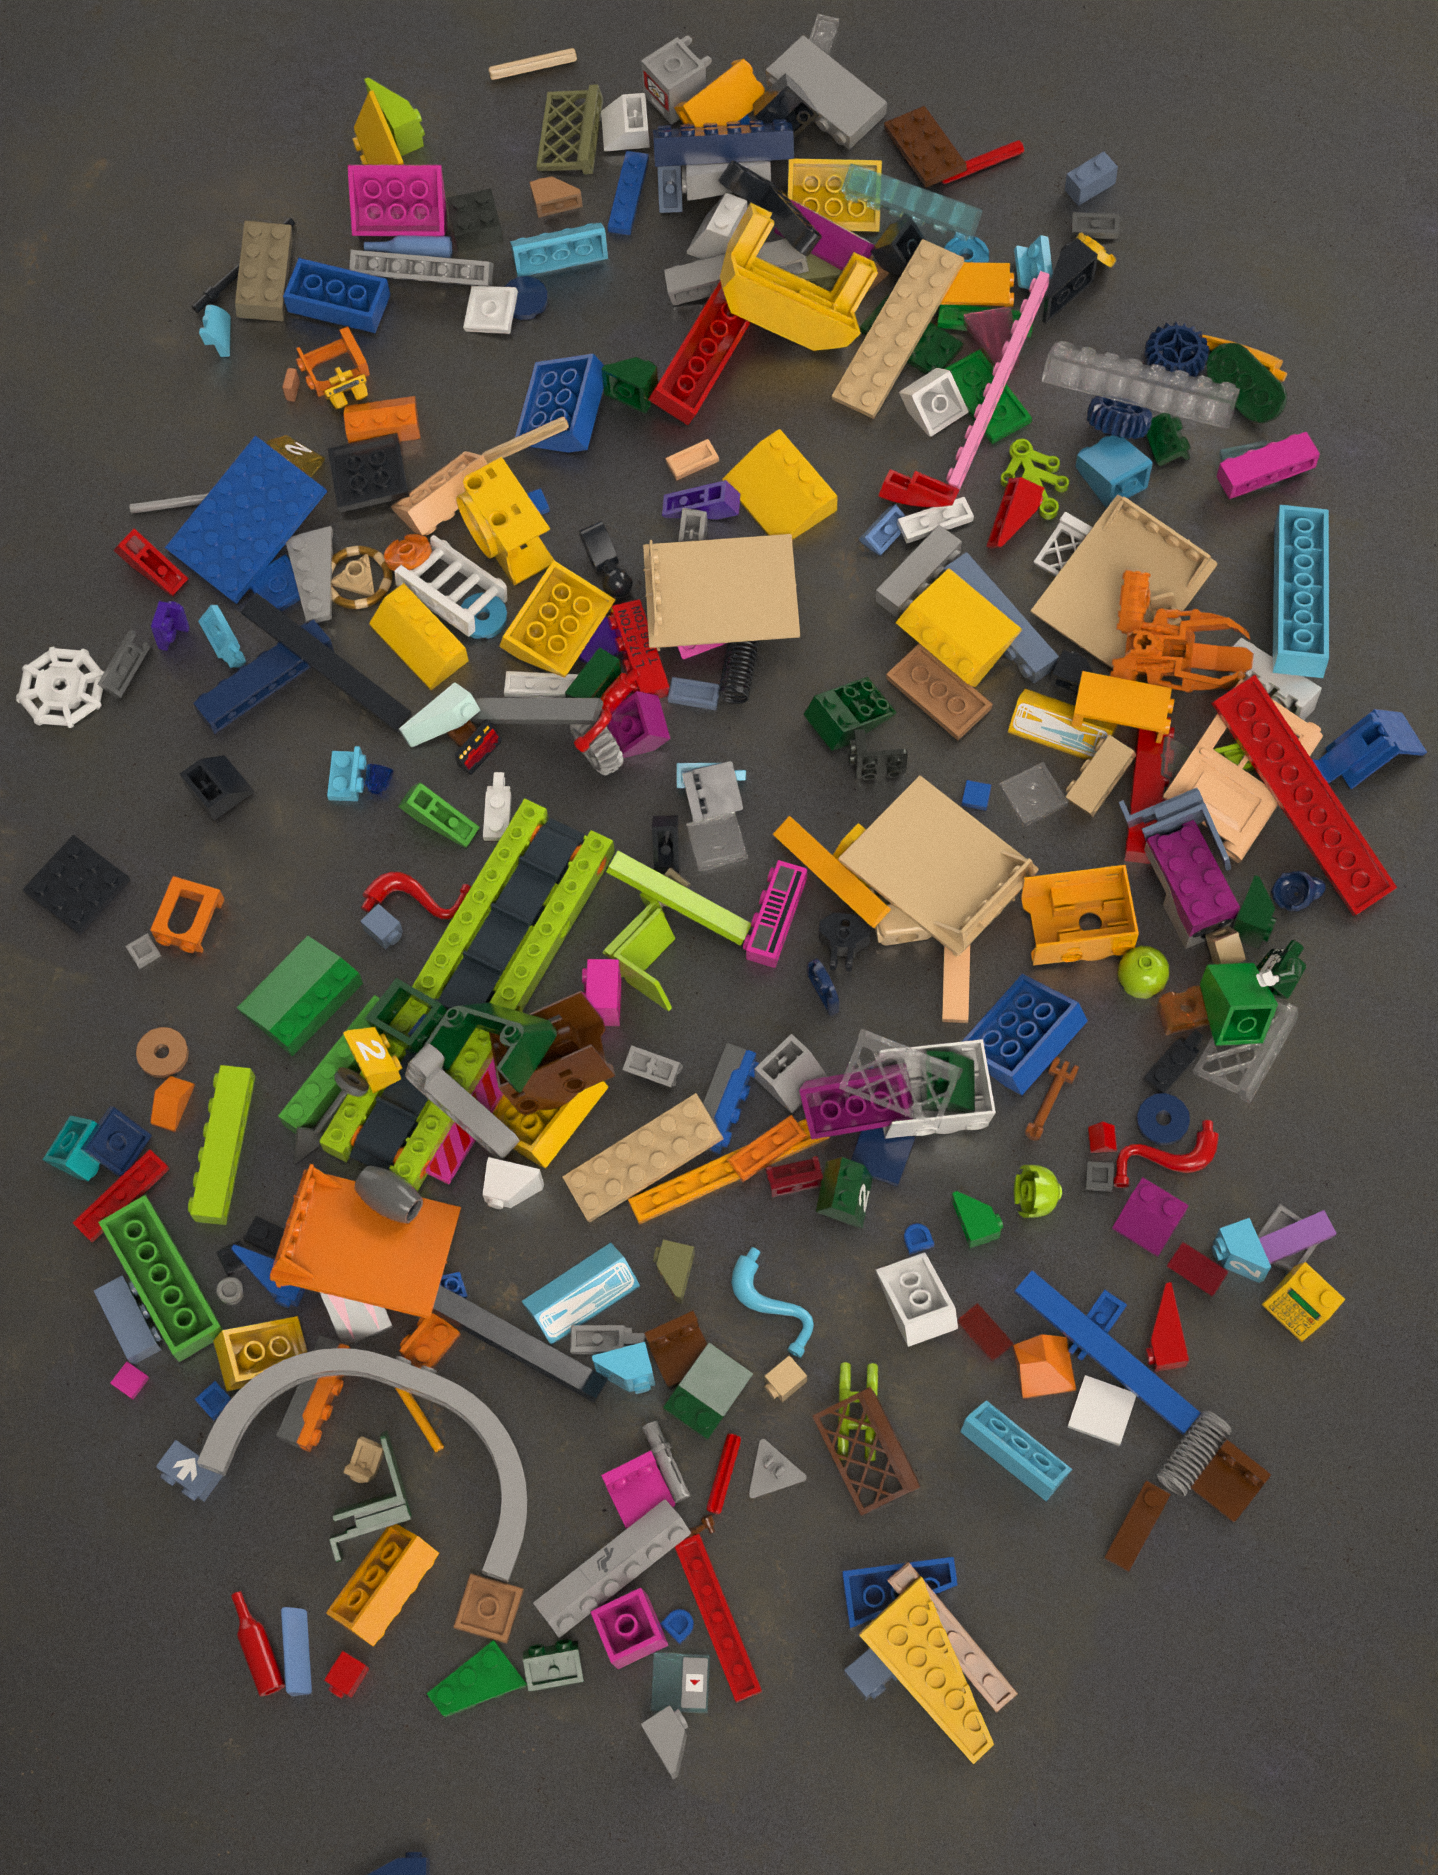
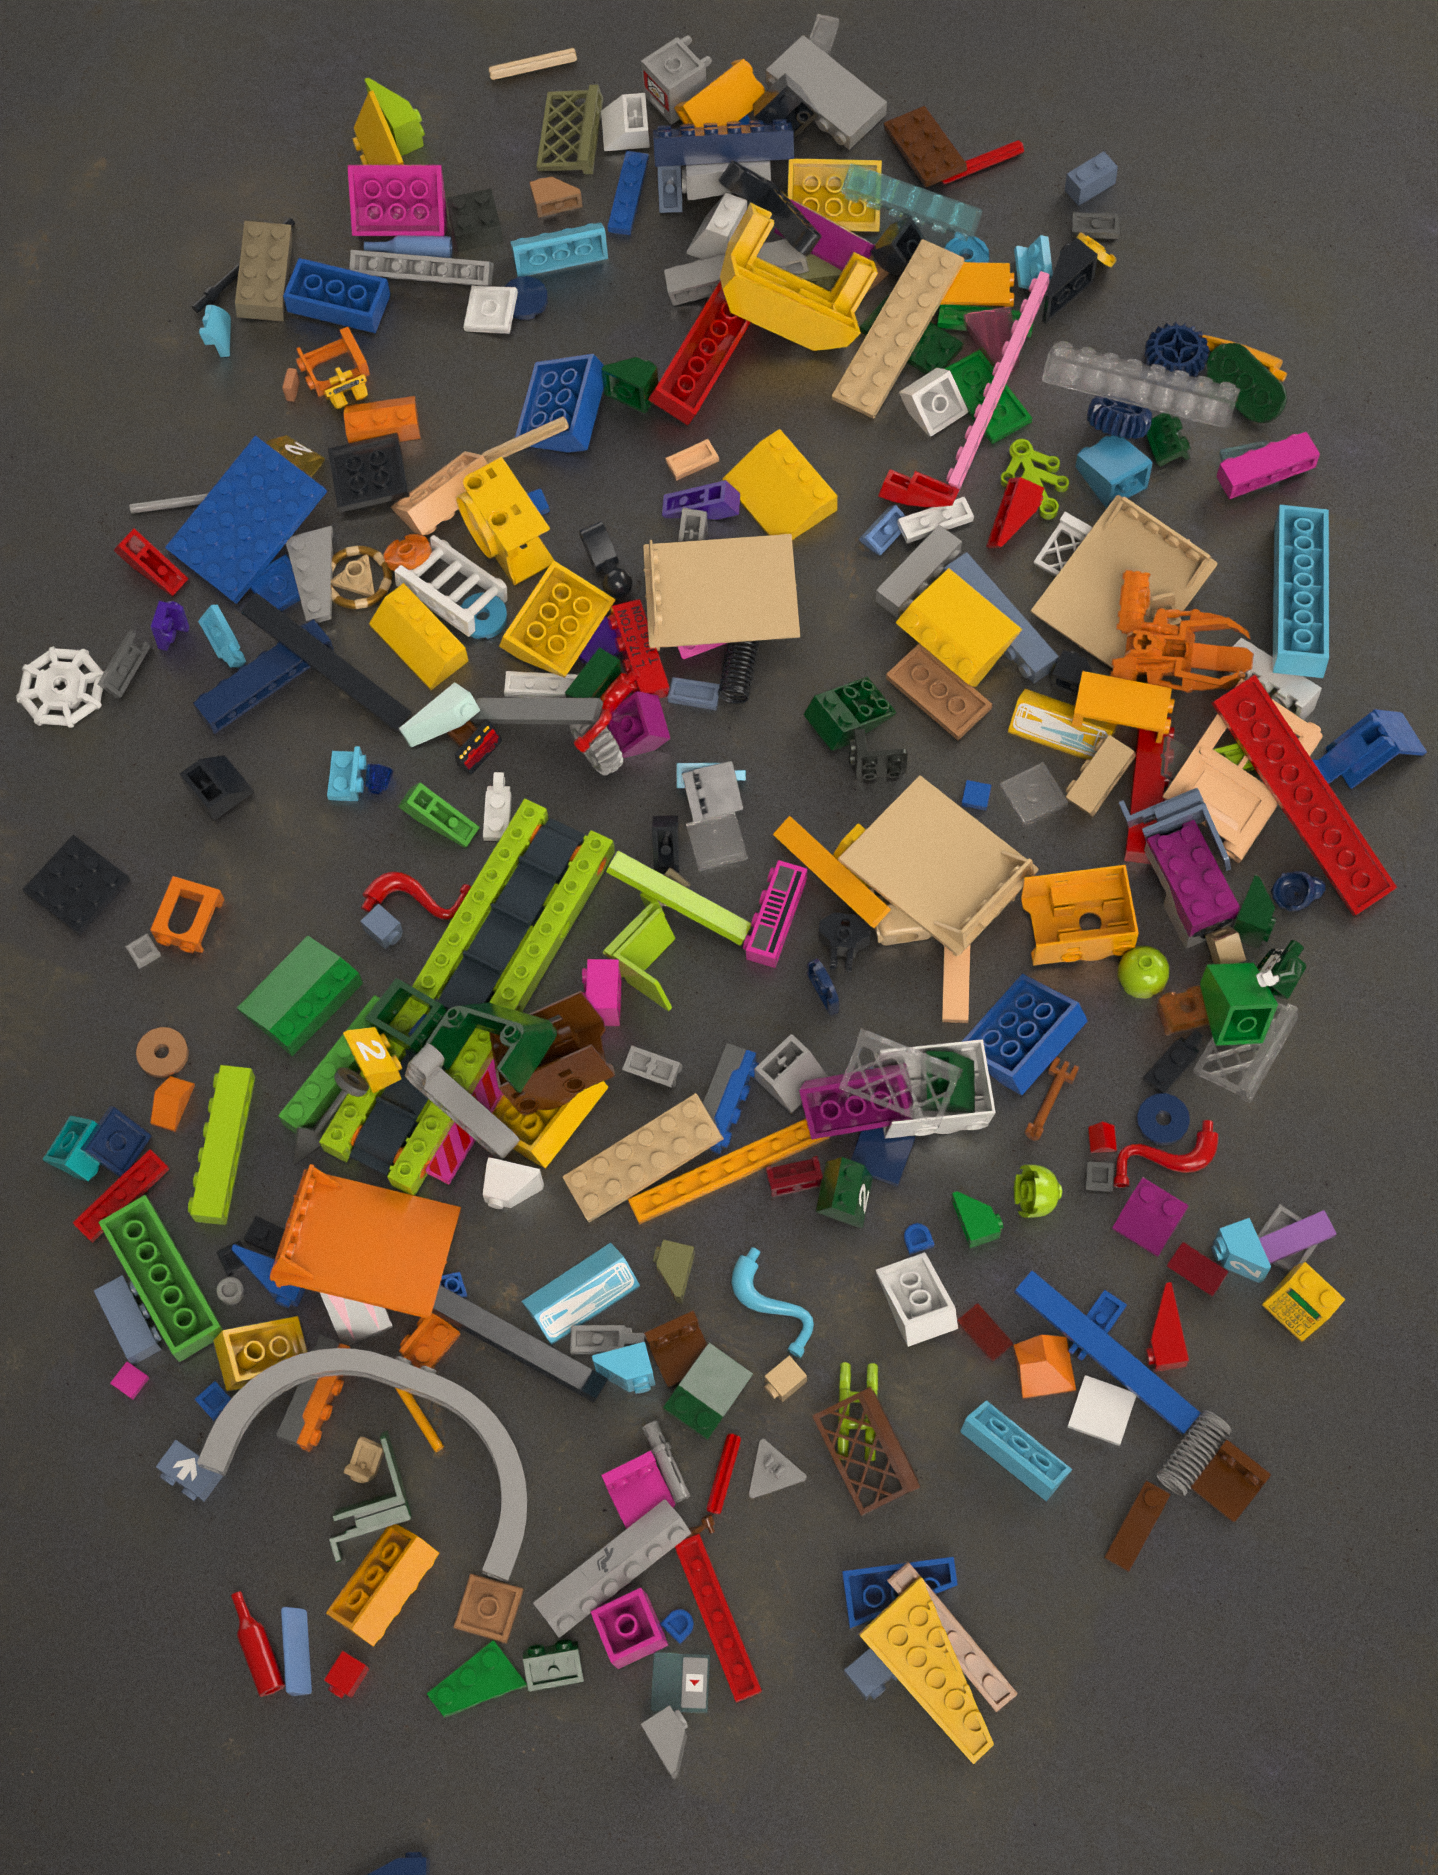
(388, 1194): dark grey piece -> none
(767, 1148): orange tile -> none

